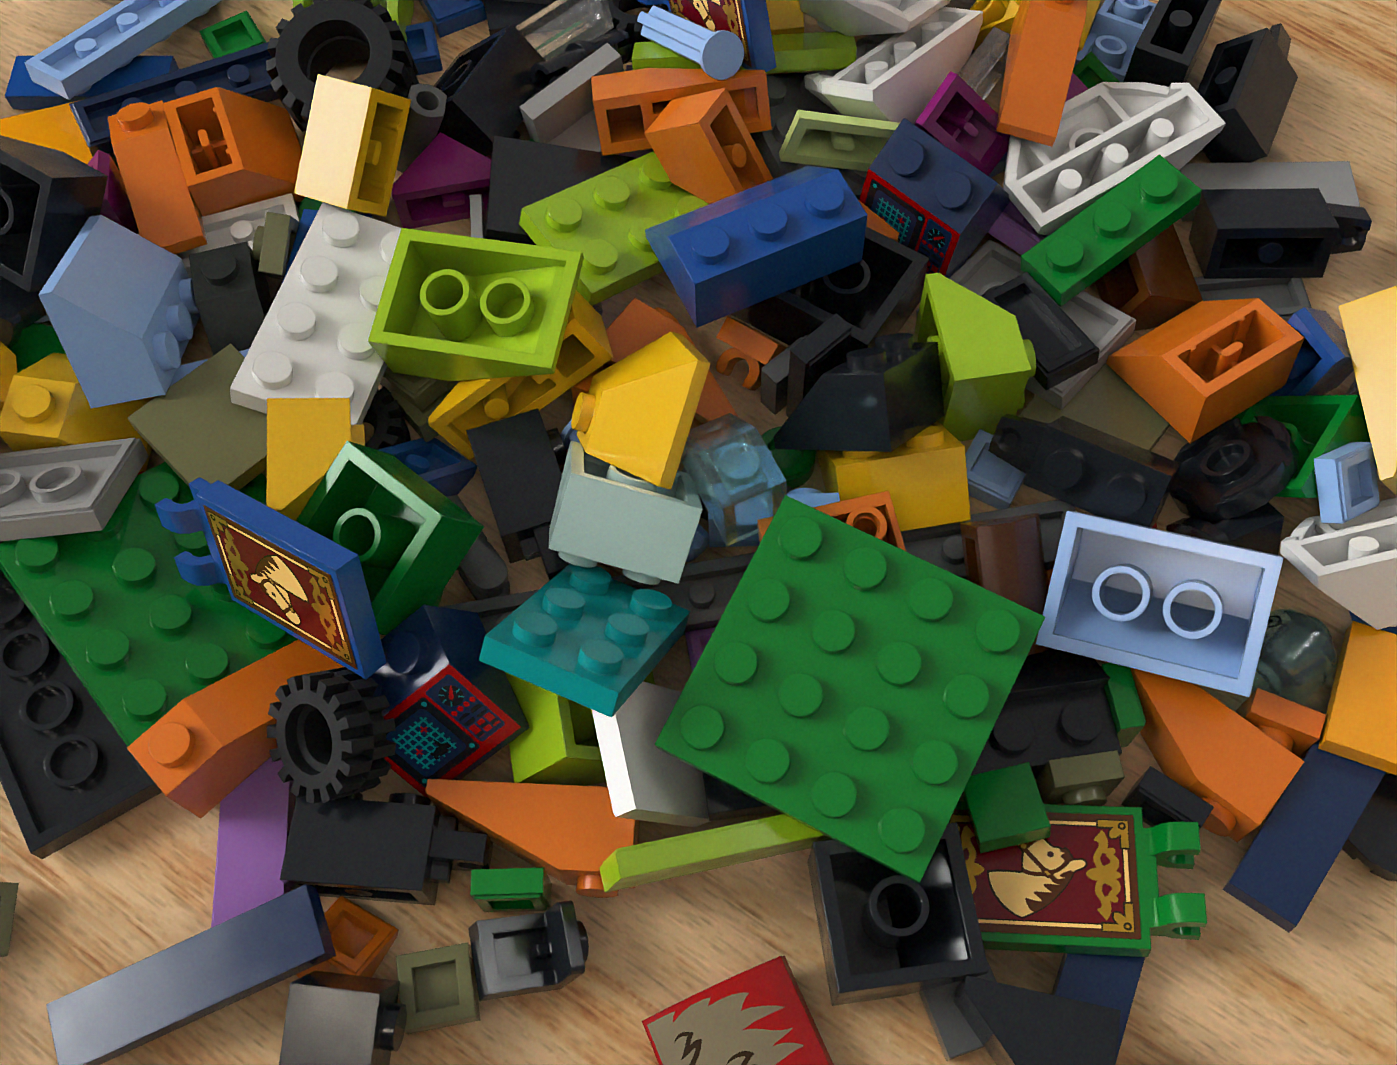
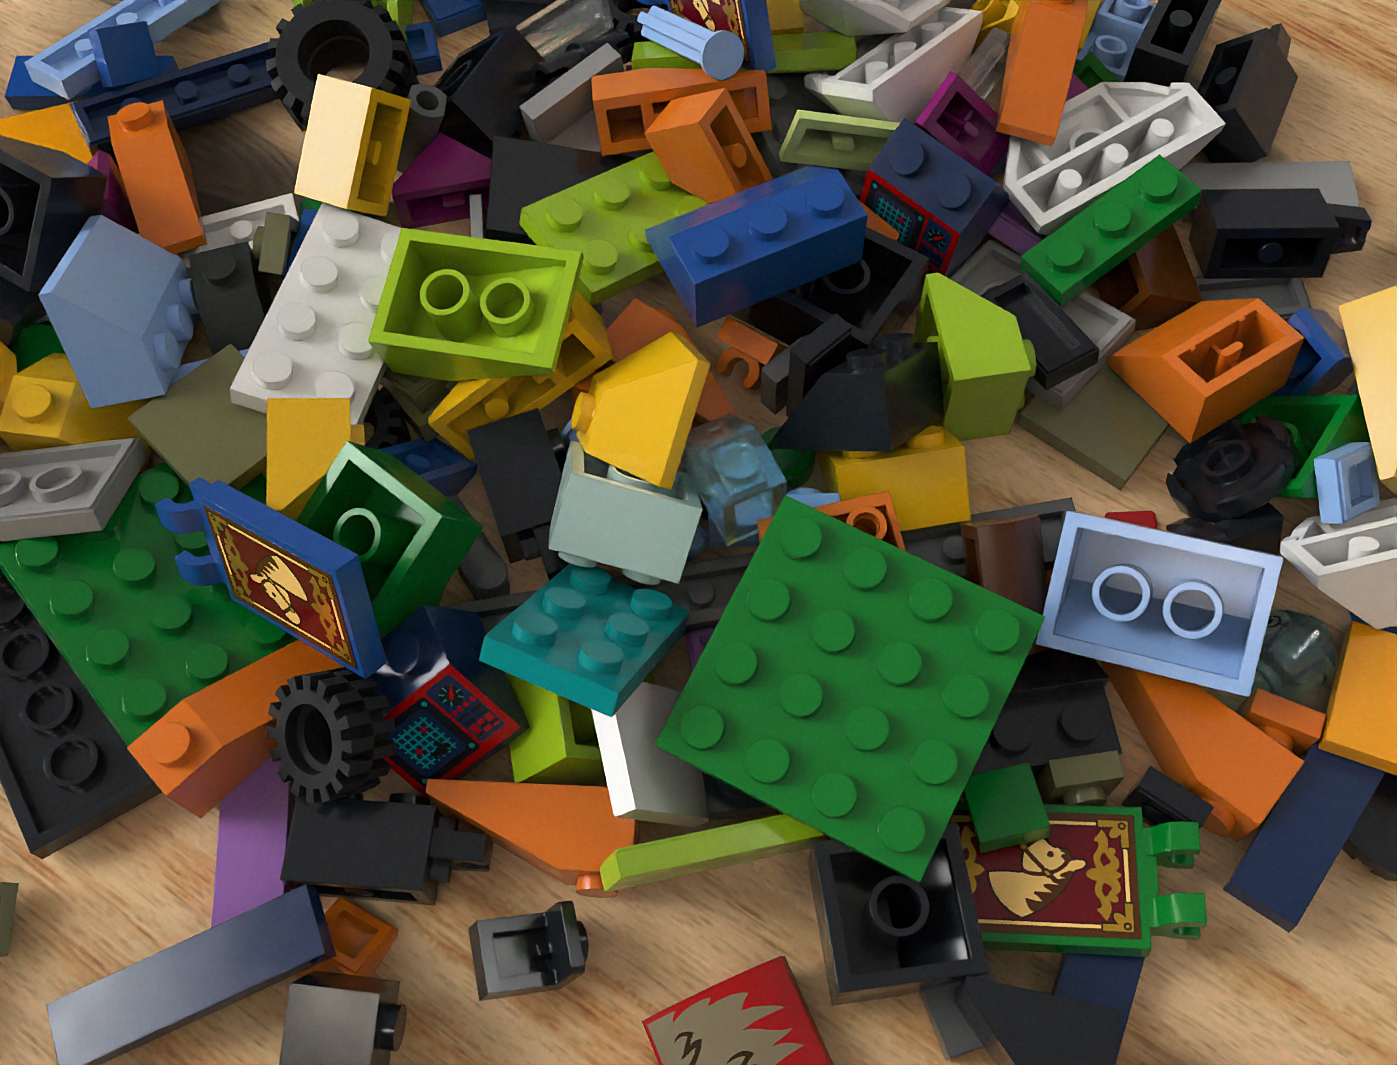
(124, 53): none -> blue tile
(231, 35): green tile -> none
(233, 148): orange slope -> none
(438, 988): olive plate -> none
(511, 889): green tile -> none
(990, 476): light blue tile -> none
(1087, 467): black hinge -> none
(1123, 703): green tile -> none

